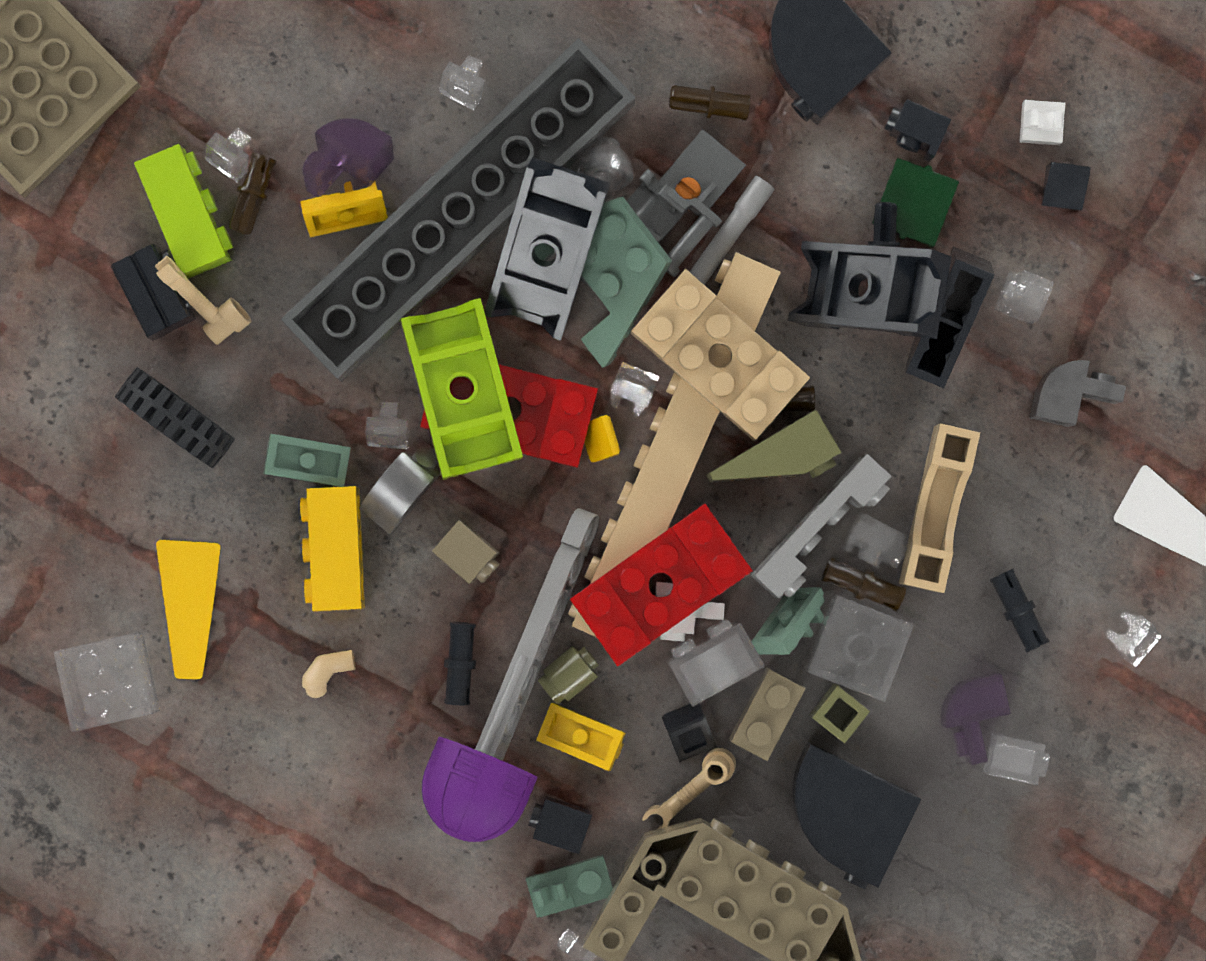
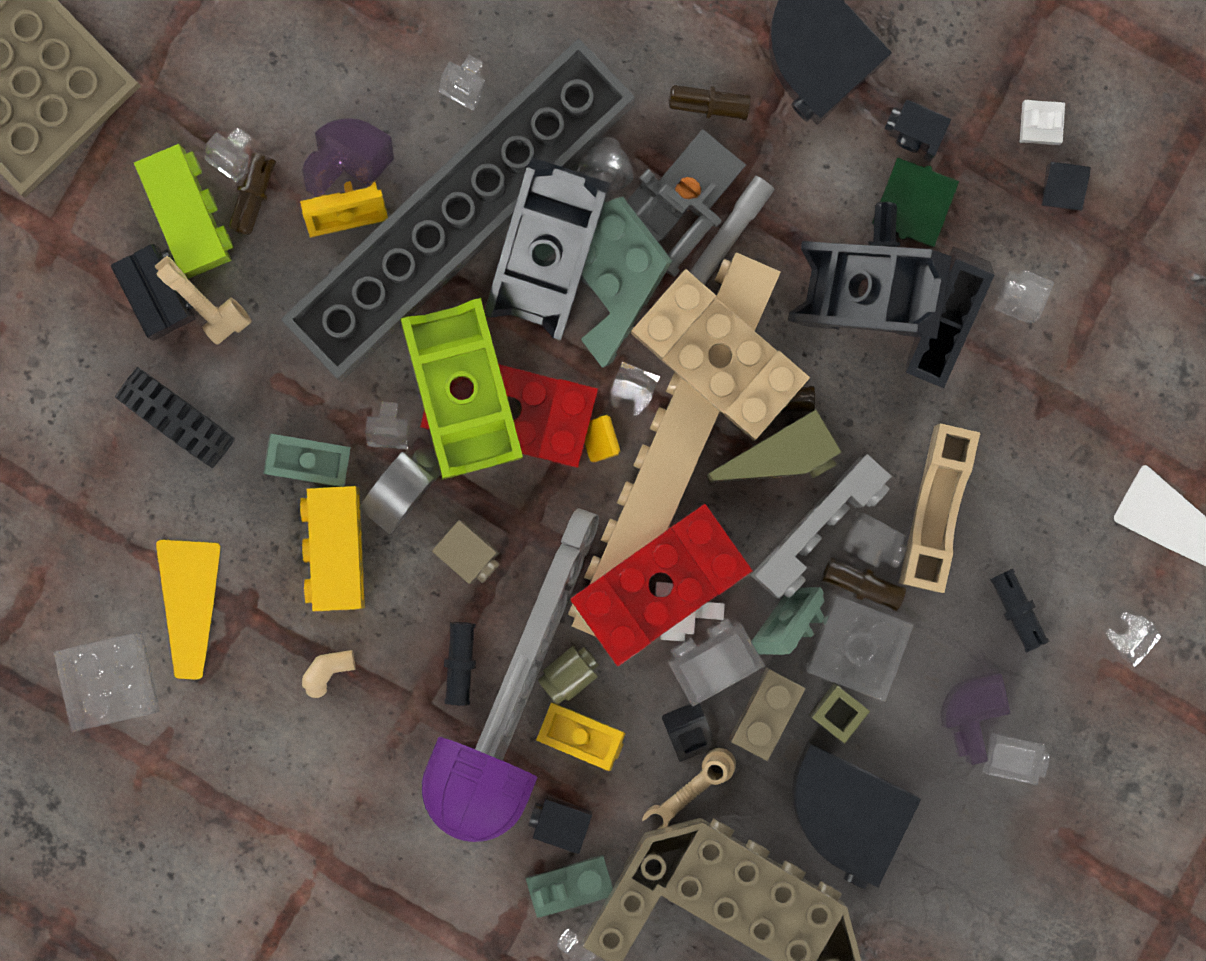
(1062, 388): flat silver brick -> none

